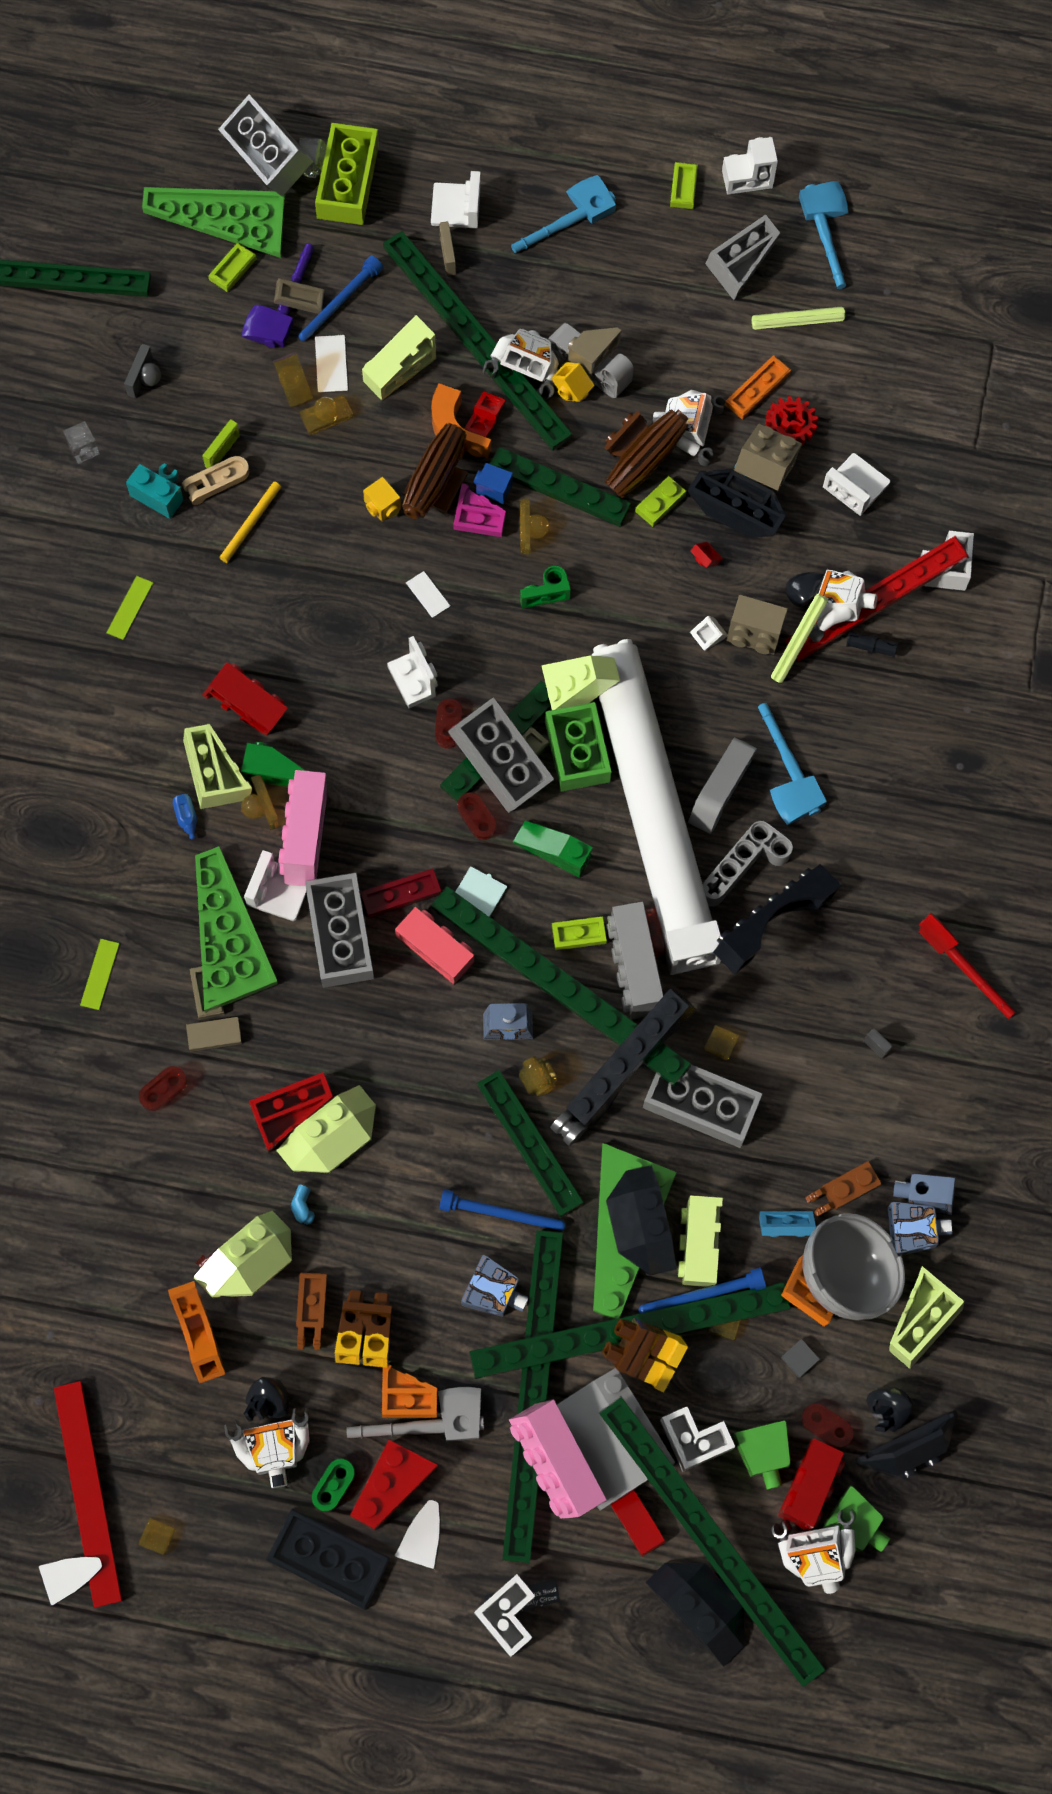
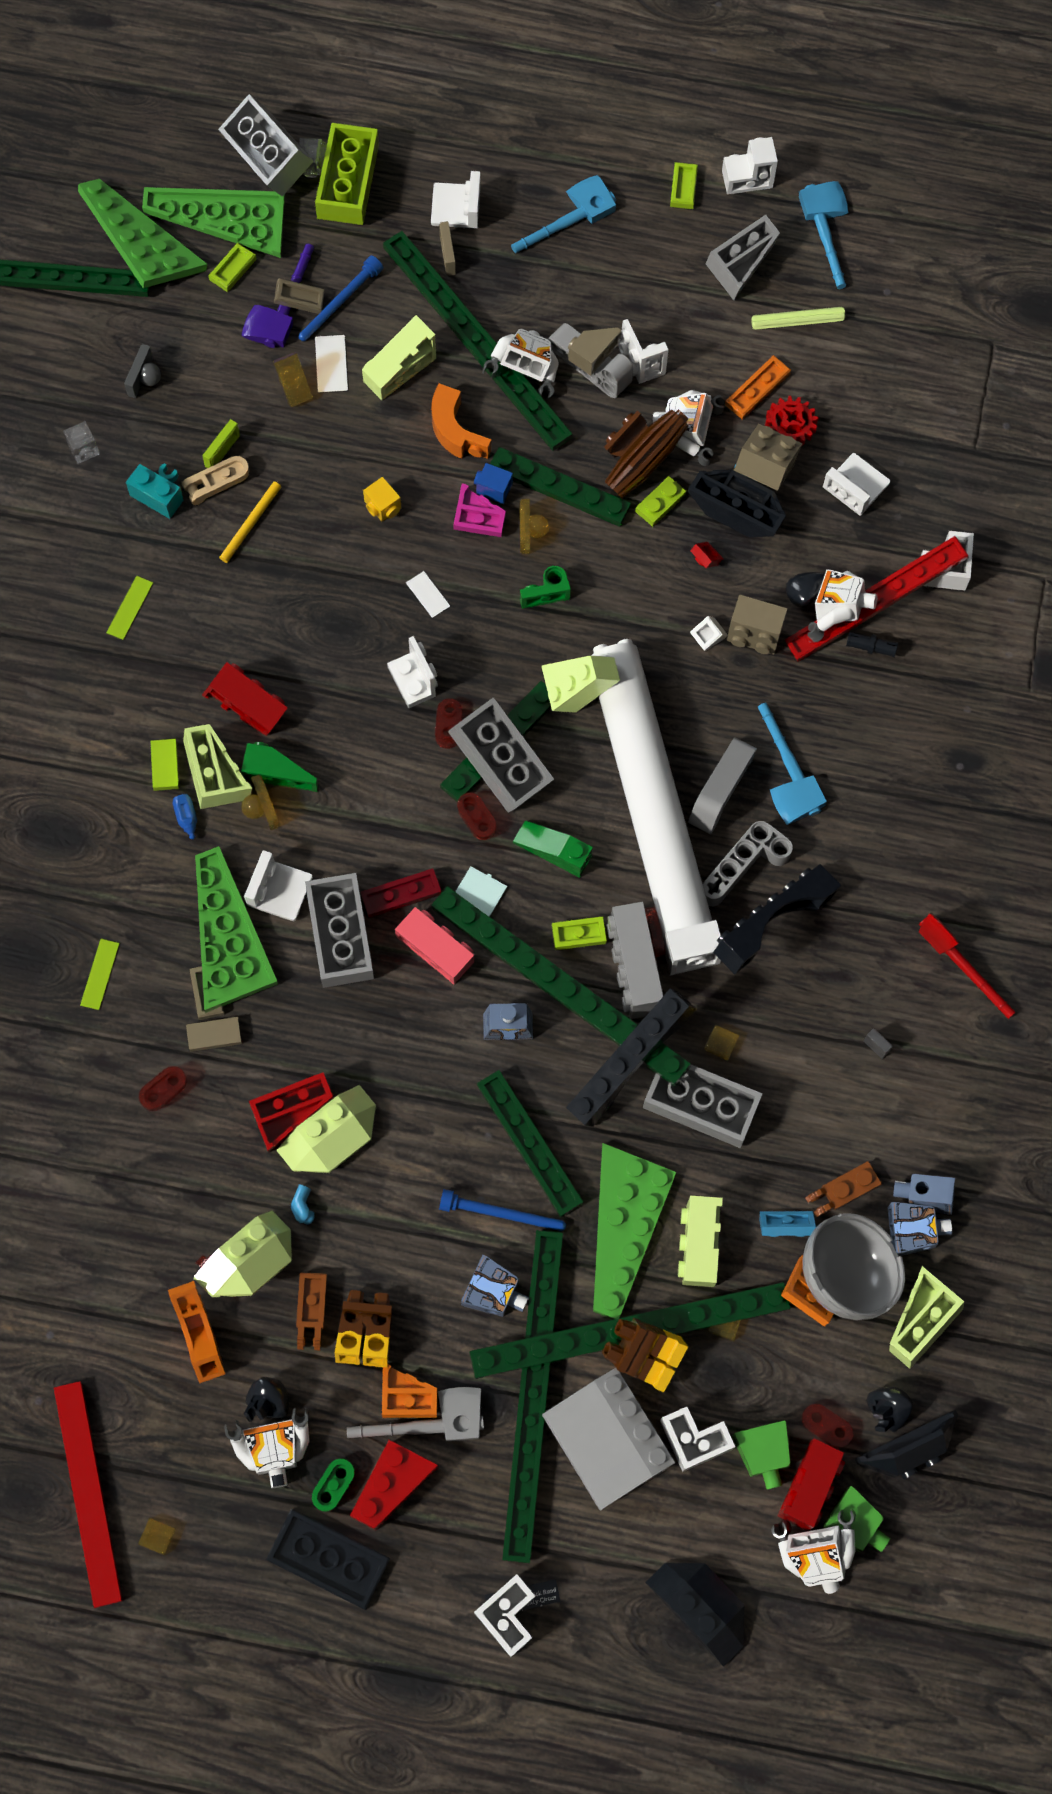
(68, 1576): white sticker -> none
(143, 244): none -> bright green wing
(164, 764): none -> lime tile
(303, 827): bright pink brick -> none
(326, 413): clear yellow tile -> none
(422, 1537): white sticker -> none
(436, 476): reddish brown plate -> none
(485, 414): red slope -> none
(536, 741): dark tan tile -> none
(538, 1076): clear yellow head -> none
(556, 1460): bright pink brick -> none
(568, 1127): flat silver wheel -> none
(572, 382): yellow brick -> none
(578, 746): bright green brick -> none
(638, 1523): red slope -> none
(641, 1222): black wedge -> none
(647, 362): none -> white bracket
(712, 1541): dark green plate -> none
(752, 1280): blue piece -> none
(799, 638): yellowish green axle -> none
(800, 1358): dark grey tile -> none

